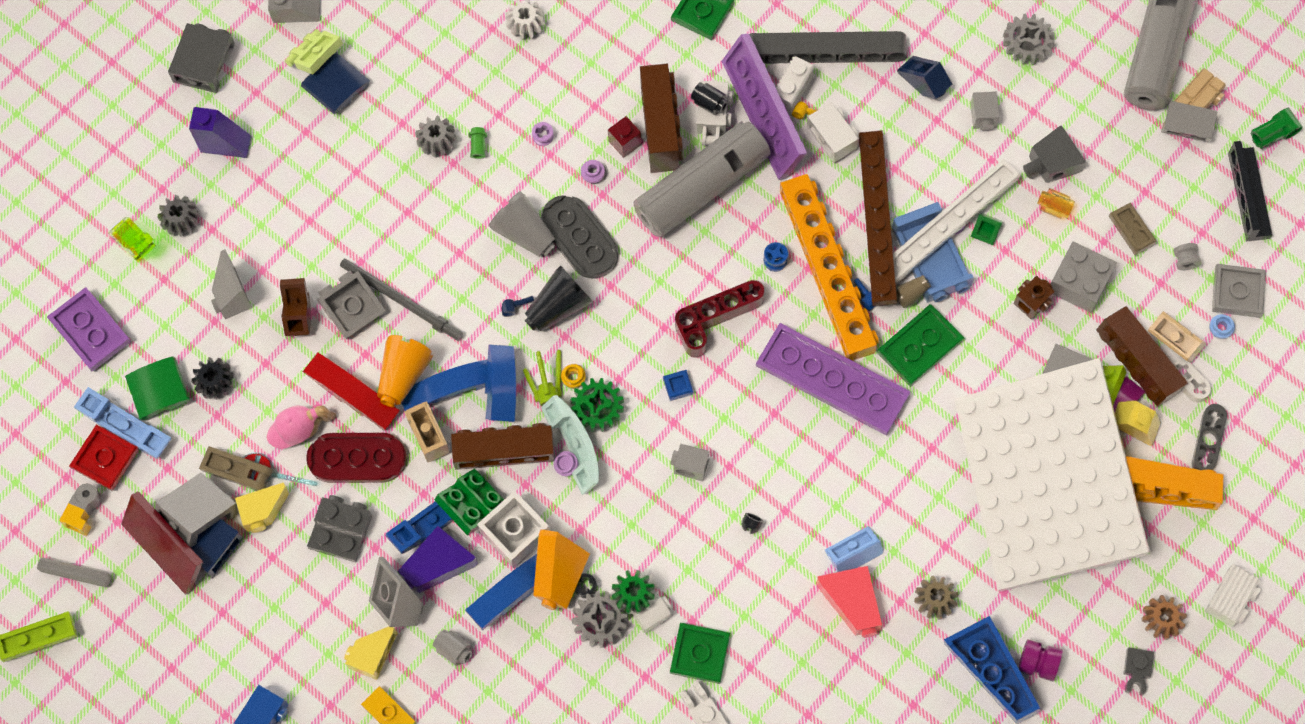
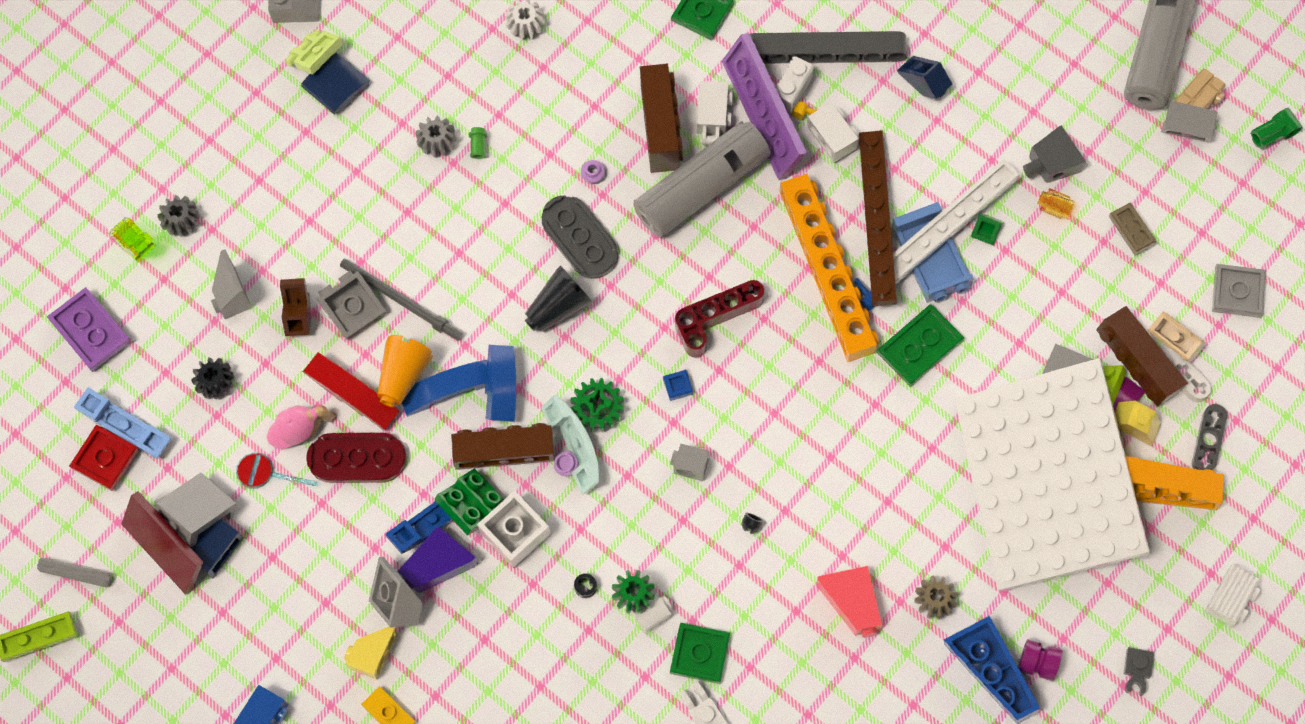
(80, 508): leg -> none
(157, 388): green slope -> none
(200, 57): dark grey panel -> none
(218, 134): dark purple slope -> none
(234, 469): dark tan plate -> none
(261, 507): light yellow slope -> none
(339, 528): dark grey plate -> none
(427, 431): tan brick -> none
(452, 647): light grey brick -> none
(504, 594): blue slope -> none
(509, 305): dark blue hand -> none
(523, 226): light grey cone -> none
(538, 128): lavender bush -> none
(546, 389): lime plant -> none
(557, 569): light orange slope -> none
(573, 369): yellow plate -> none
(589, 619): light grey gear -> none
(624, 136): dark red brick -> none
(709, 98): black brick -> none
(776, 251): blue wheel -> none
(833, 379): medium lavender plate -> none
(855, 550): light blue slope -> none
(911, 291): dark tan cone -> none
(984, 110): light grey brick -> none
(1028, 38): light grey gear -> none
(1034, 296): reddish brown brick -> none
(1082, 276): light grey brick -> none
(1160, 608): medium nougat gear -> none
(1187, 256): light grey wheel -> none
(1224, 320): light blue plate -> none
(1249, 192): black fence -> none

